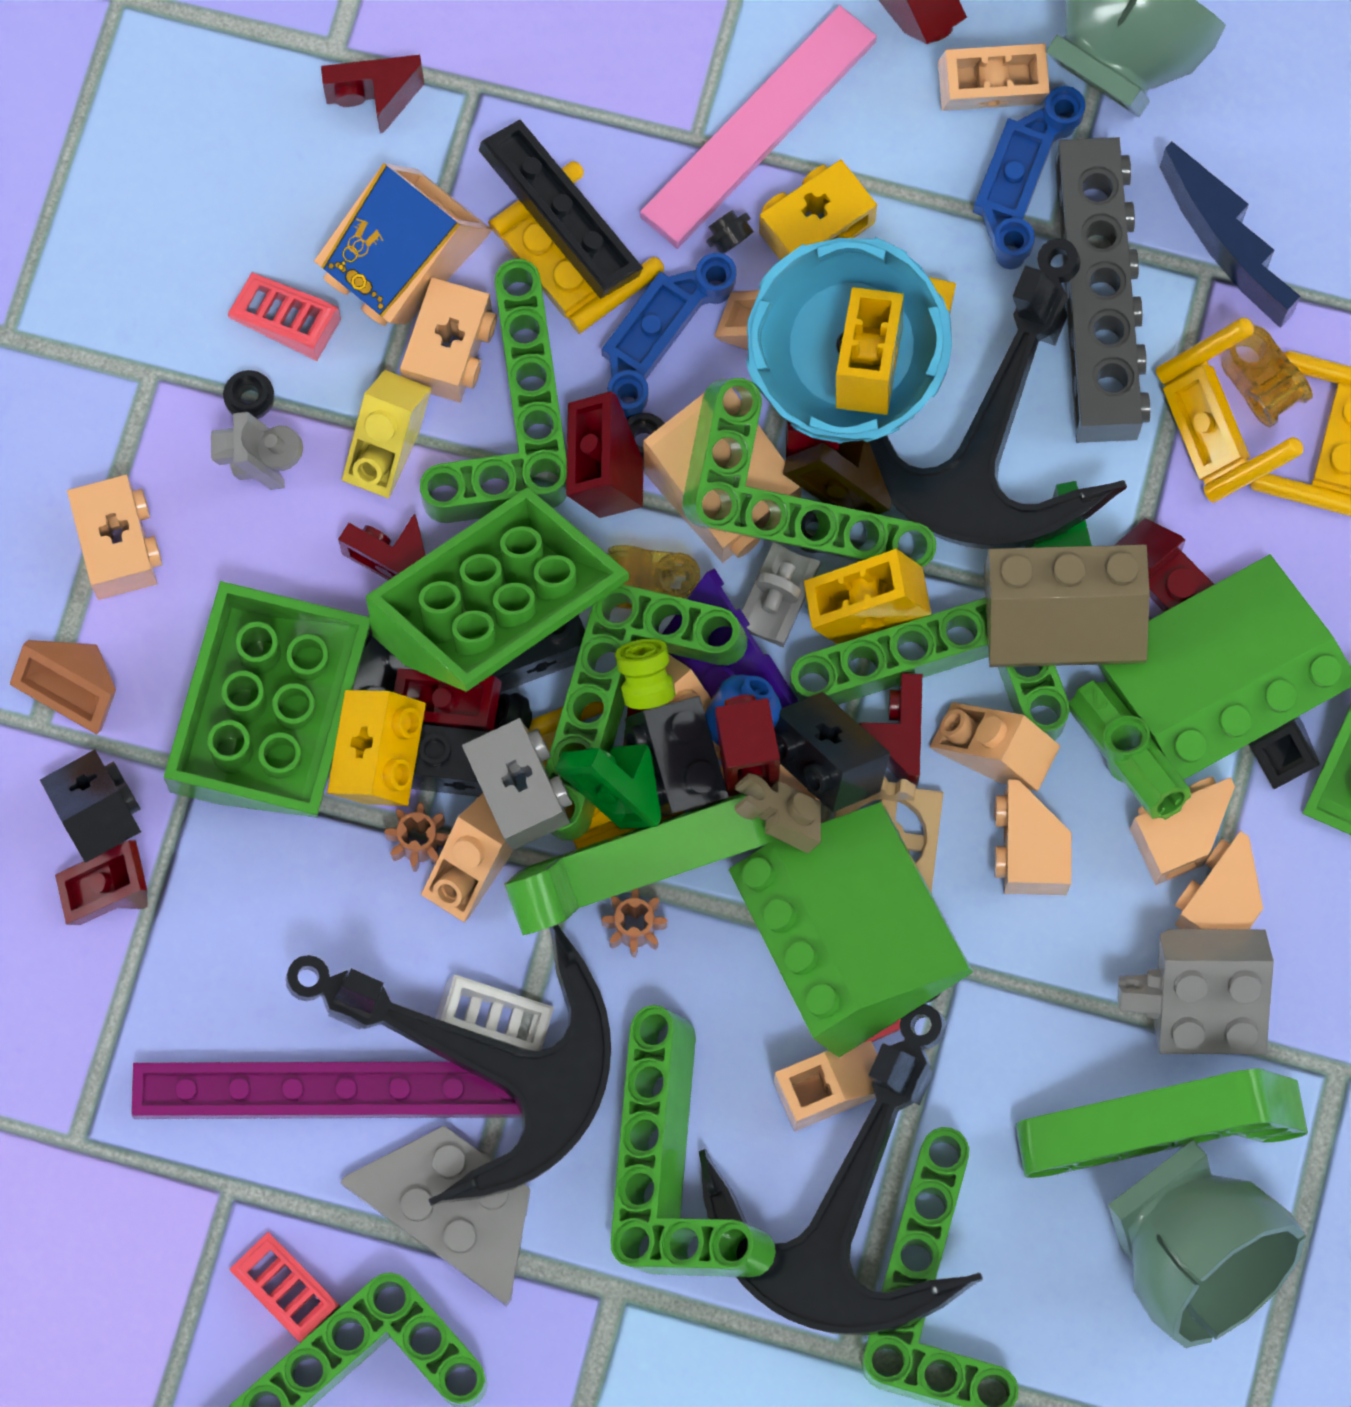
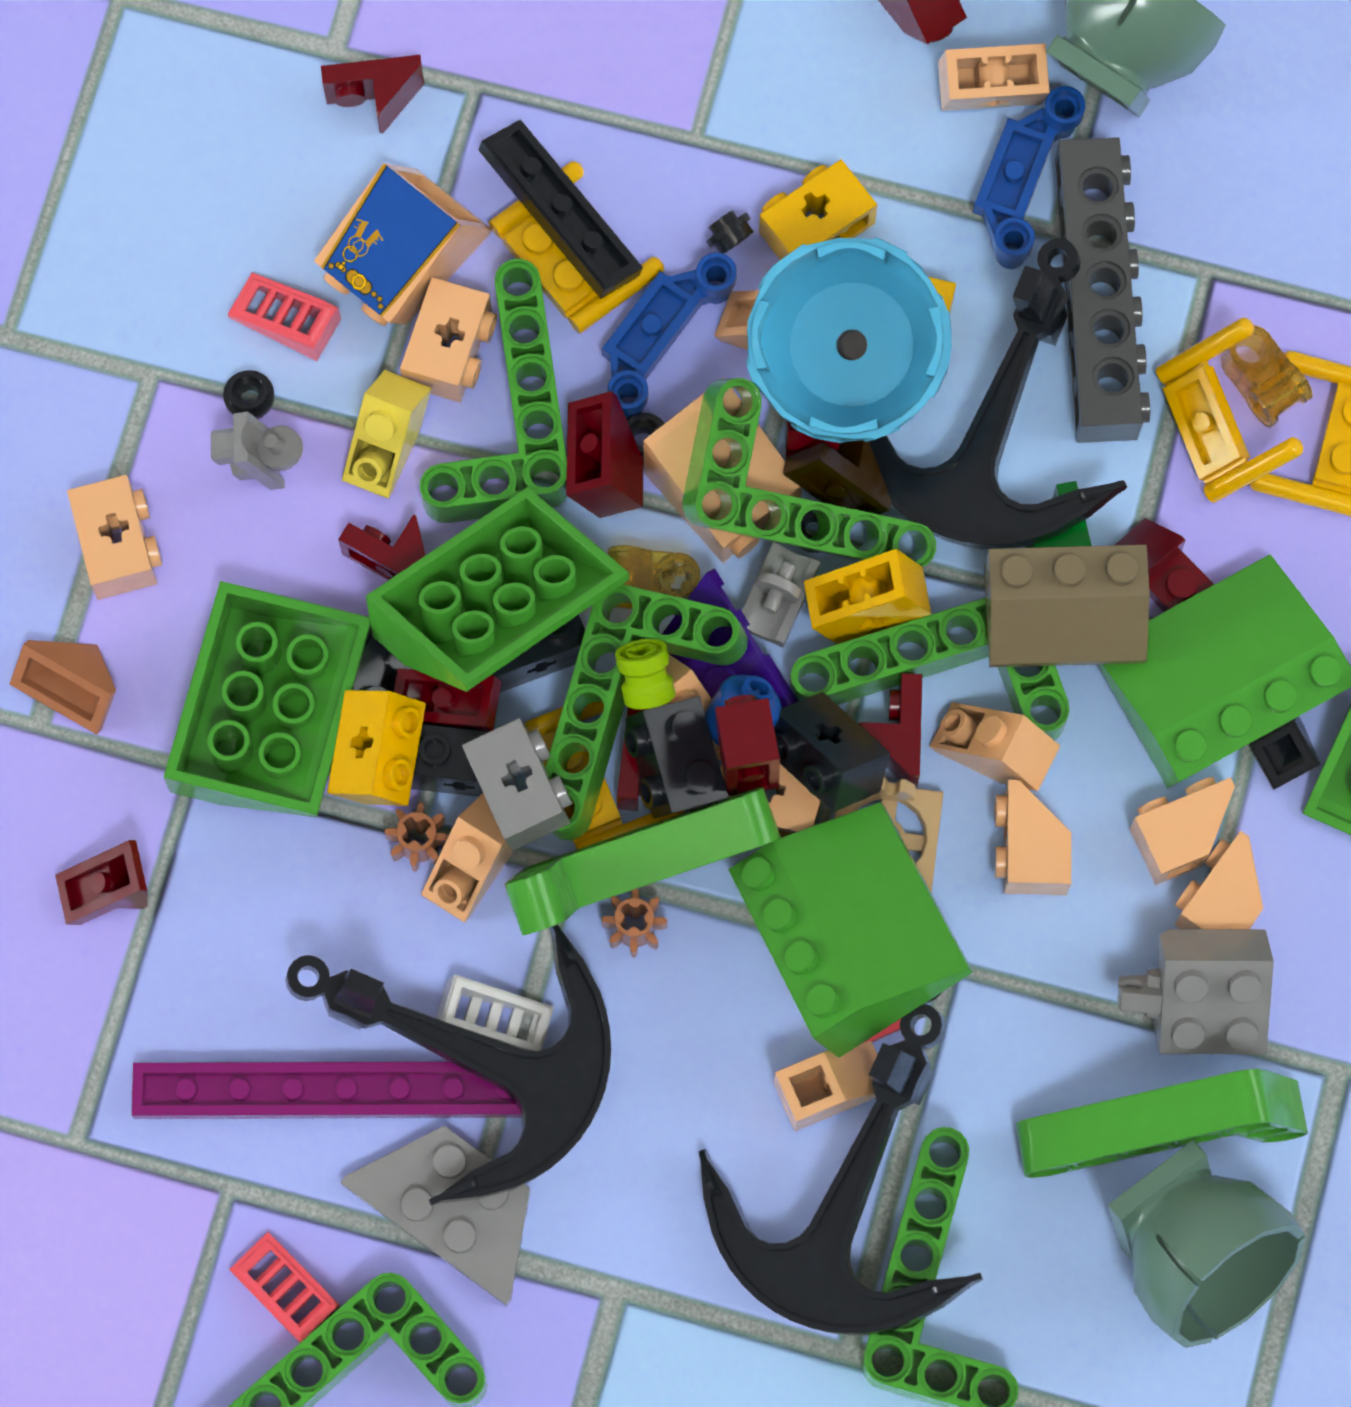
(93, 804): black brick -> none
(511, 708): black plate -> none
(616, 783): green slope -> none
(666, 1164): bright green beam -> none
(758, 127): bright pink tile -> none
(786, 811): dark tan plate -> none
(869, 351): yellow brick -> none
(1142, 768): bright green piece -> none
(1217, 220): dark blue slope -> none

